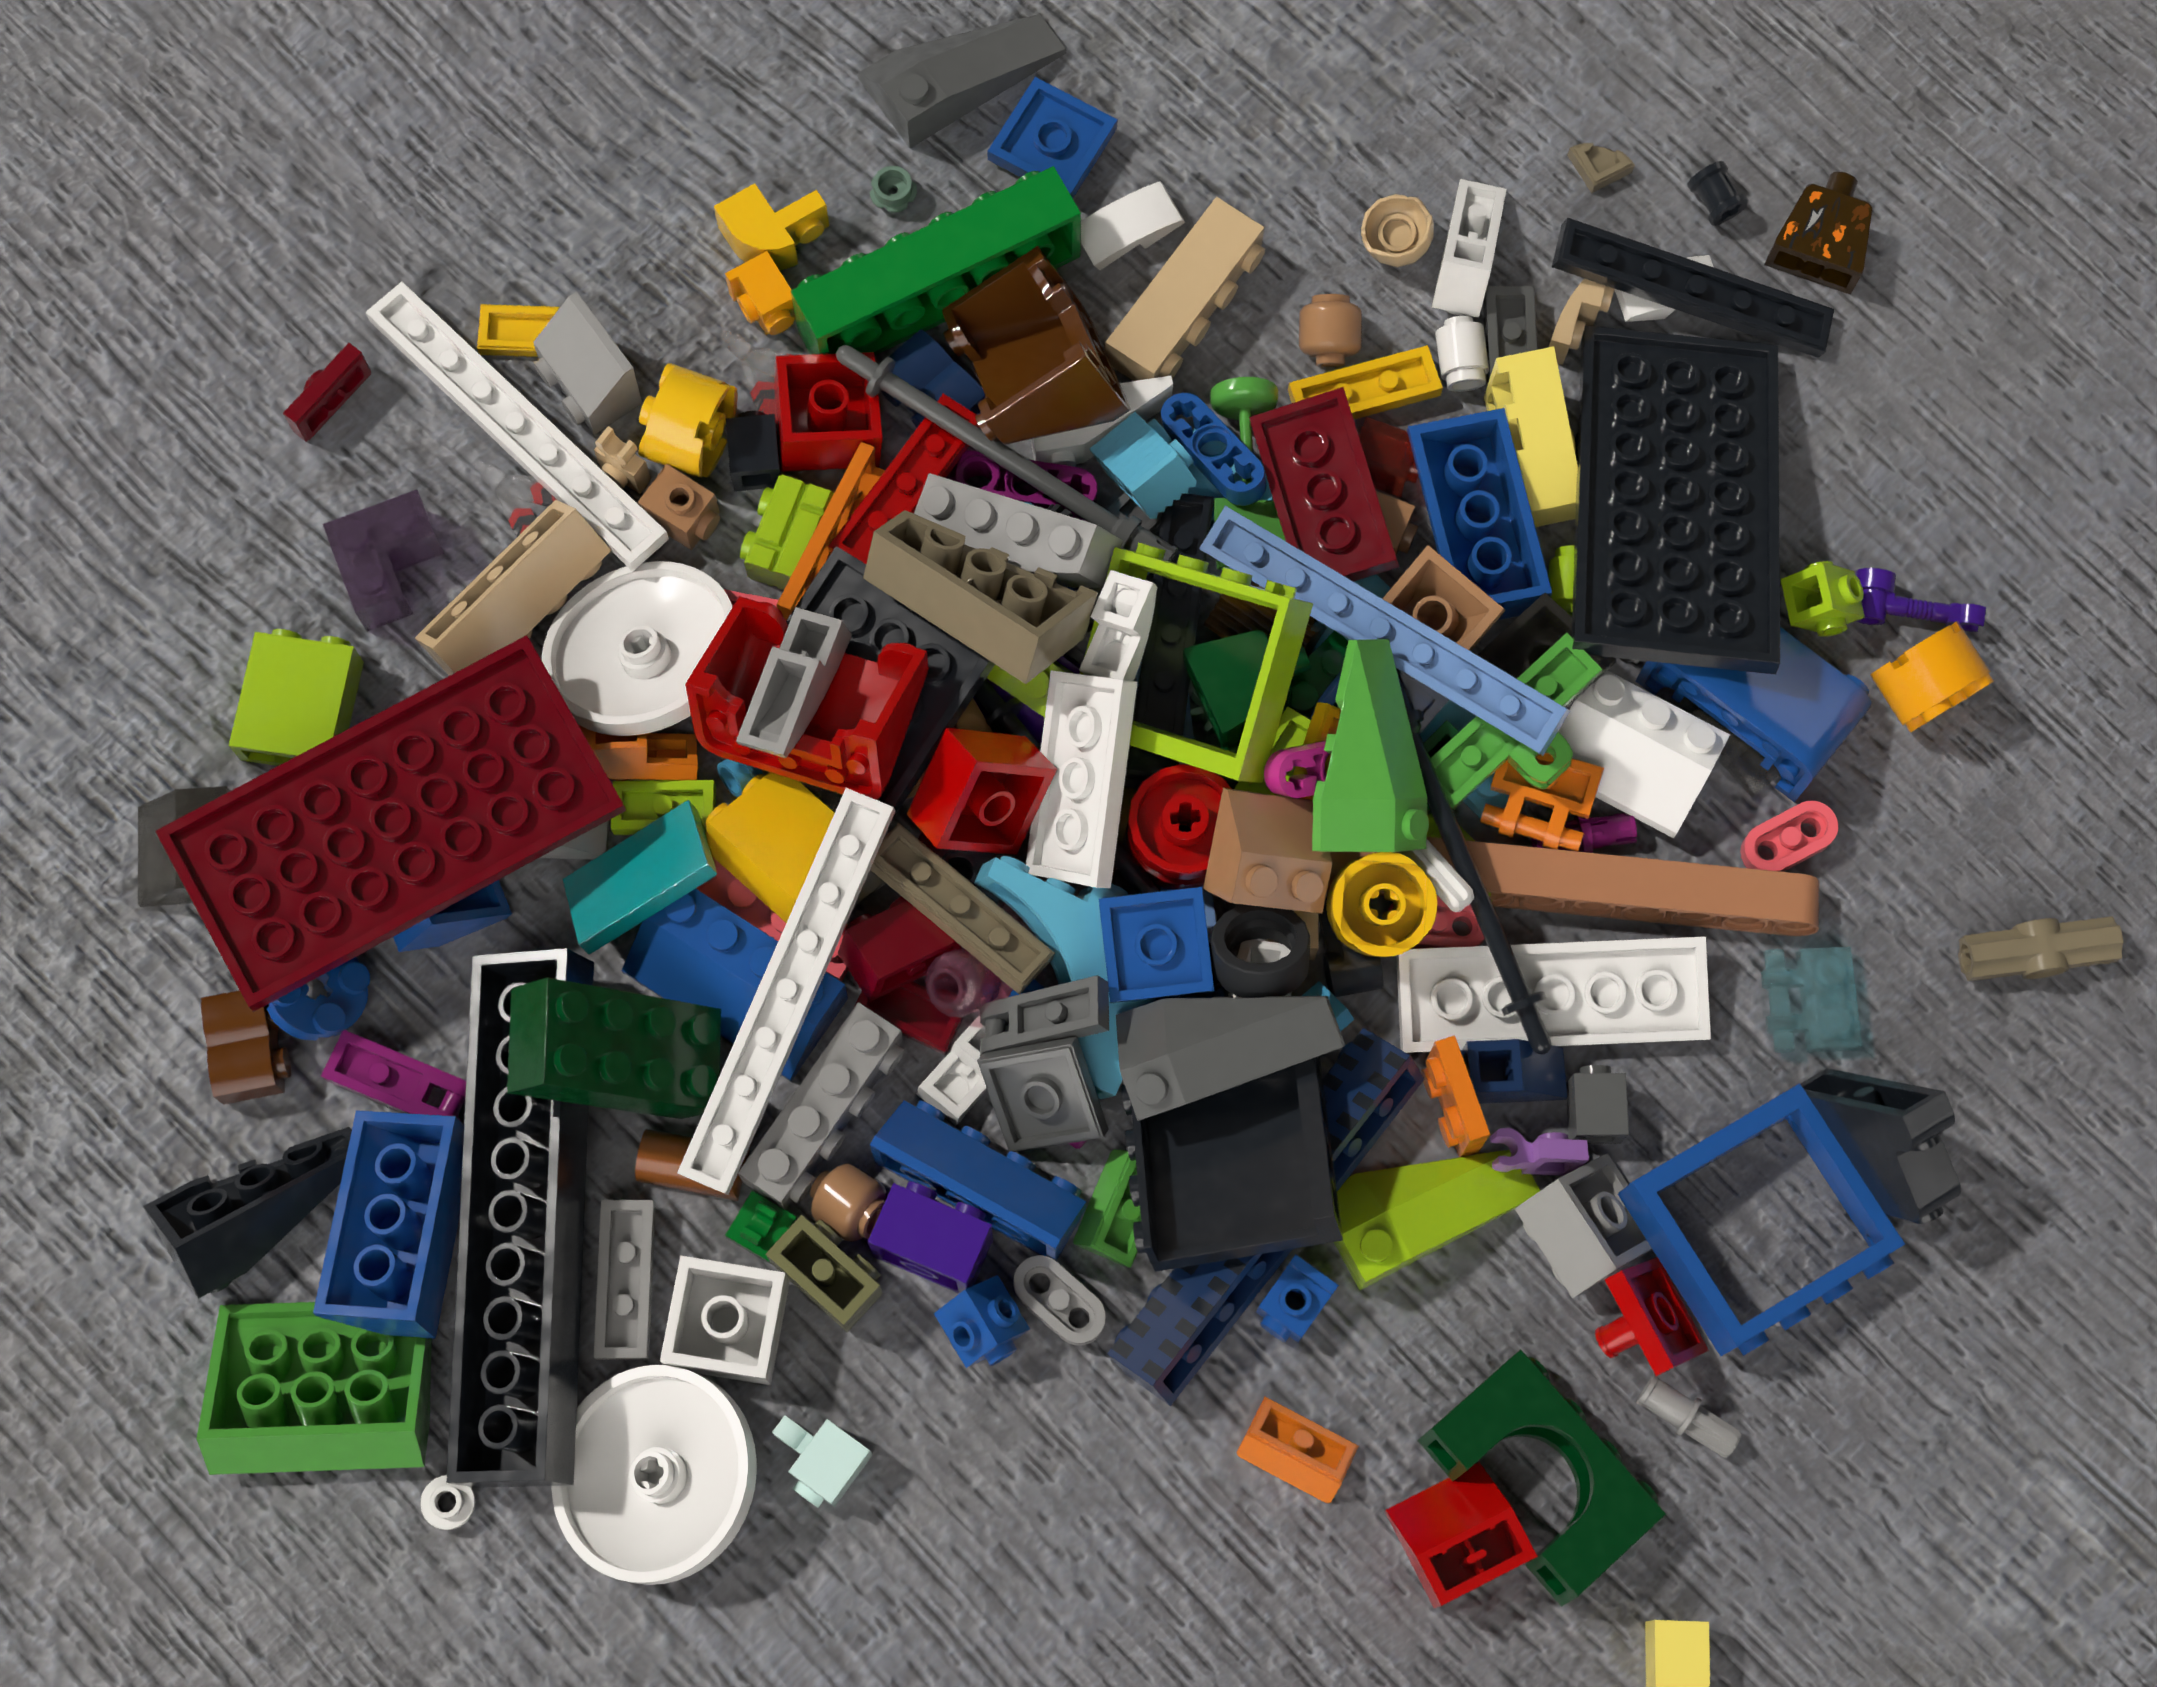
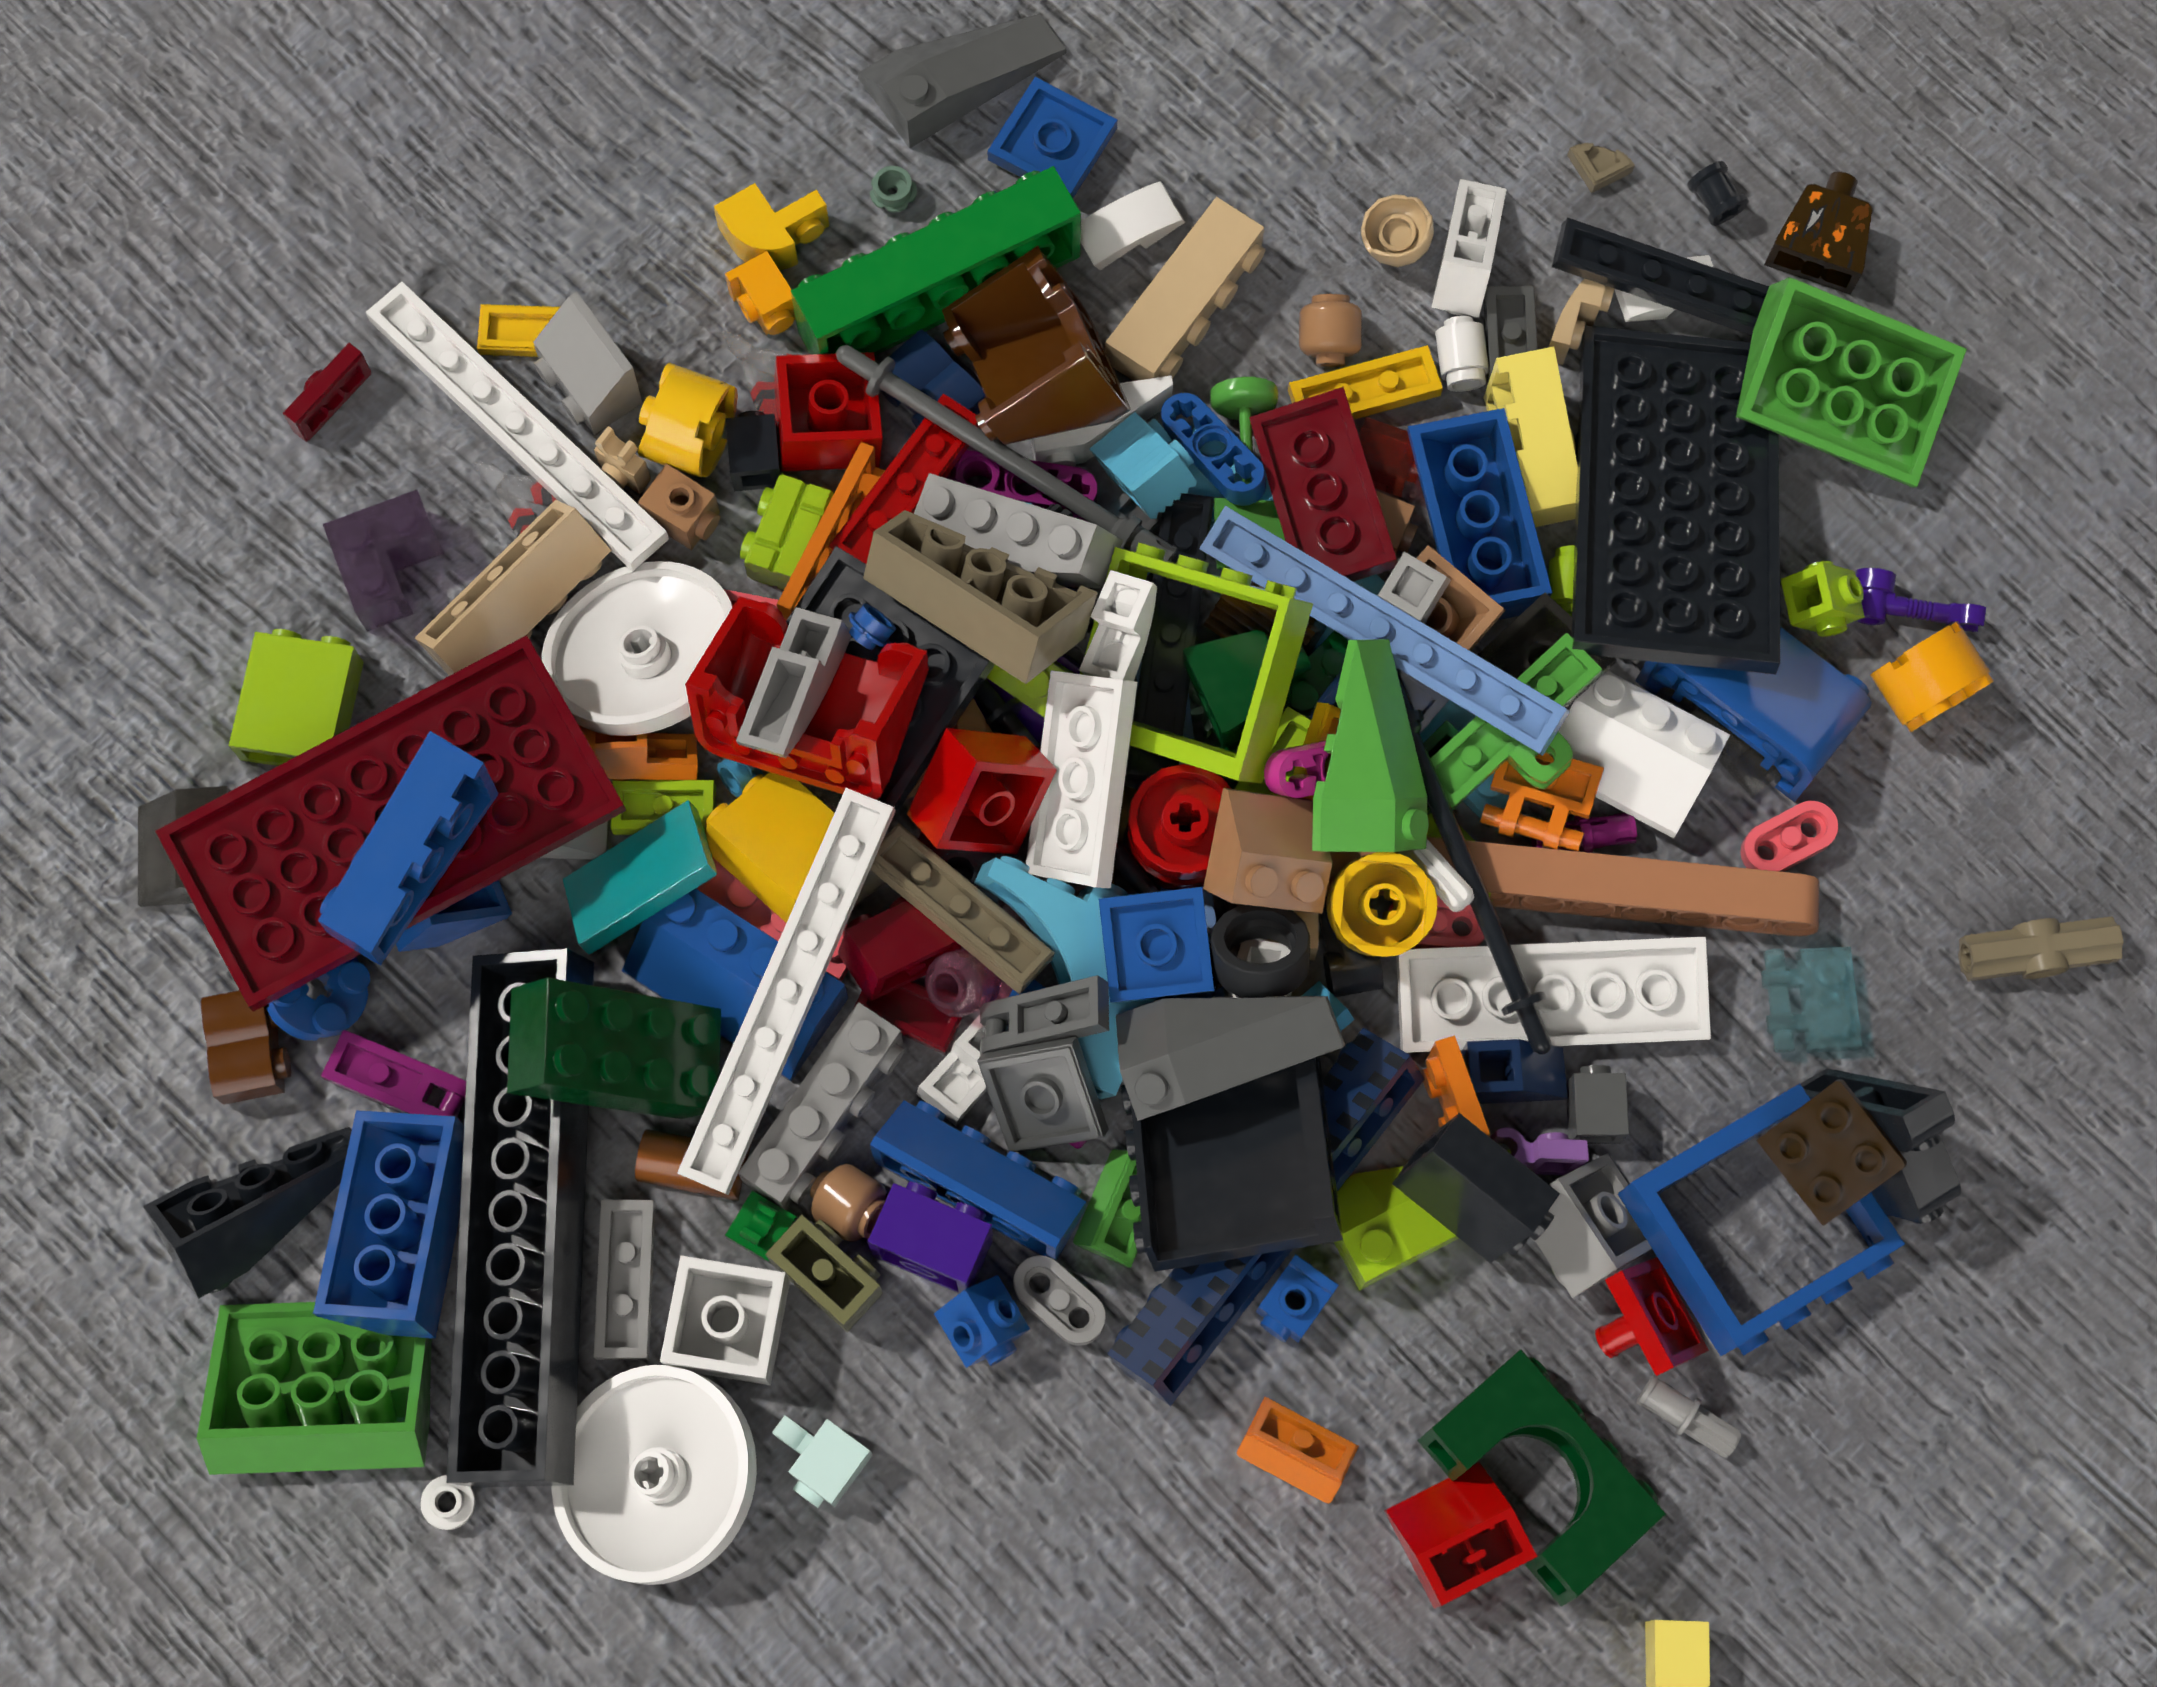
(408, 848): none -> blue wedge
(870, 627): none -> blue plate
(1414, 587): none -> light grey plate
(1477, 1189): none -> black brick
(1832, 1151): none -> dark brown bracket
(1847, 380): none -> bright green slope

